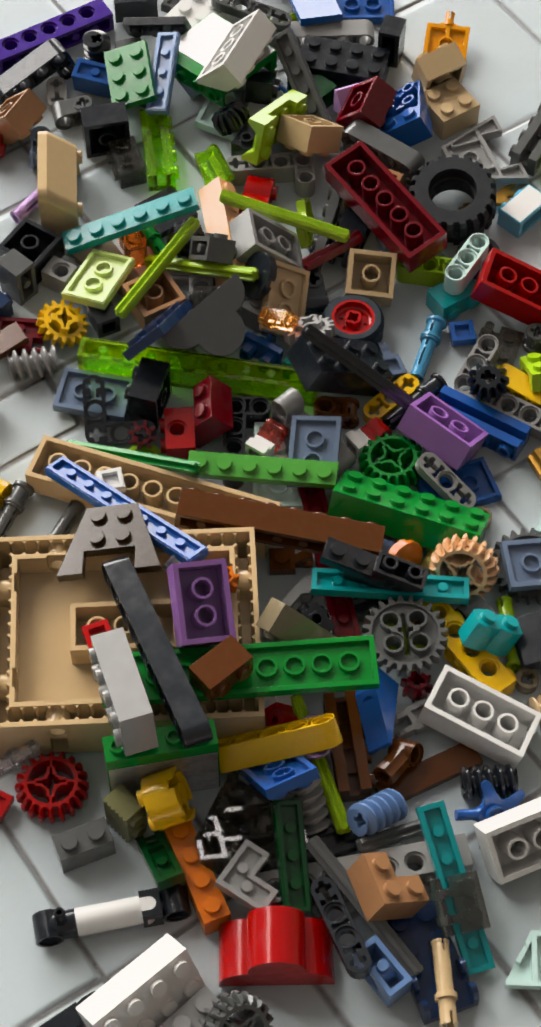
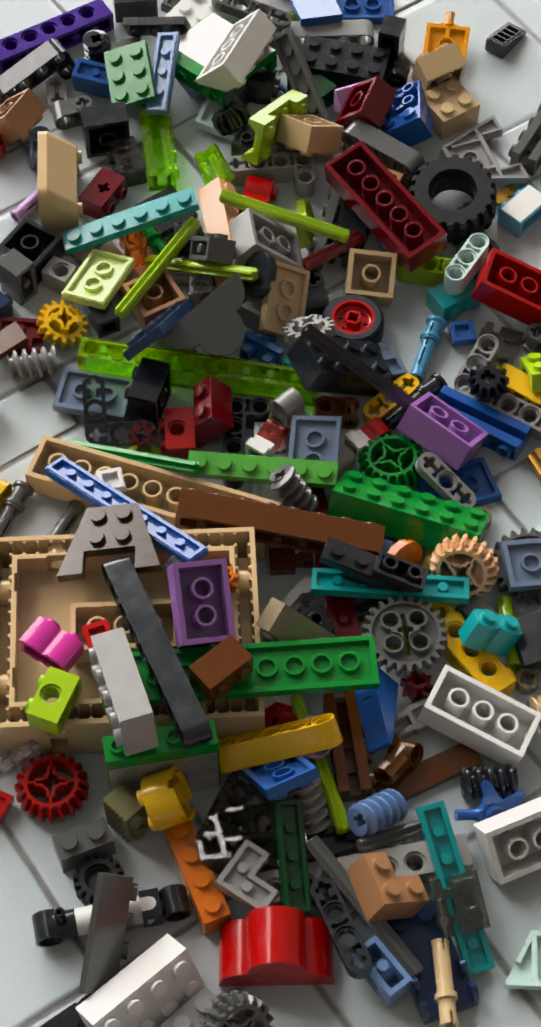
(51, 645): none -> dark pink brick
(54, 715): none -> lime brick
(87, 869): none -> black tyre
(103, 194): none -> dark red brick
(107, 930): none -> dark grey slope
(160, 860): dark green plate -> none
(278, 319): clear orange beam -> none
(292, 489): none -> dark grey piece
(398, 72): none -> black wheel
(502, 43): none -> black slope

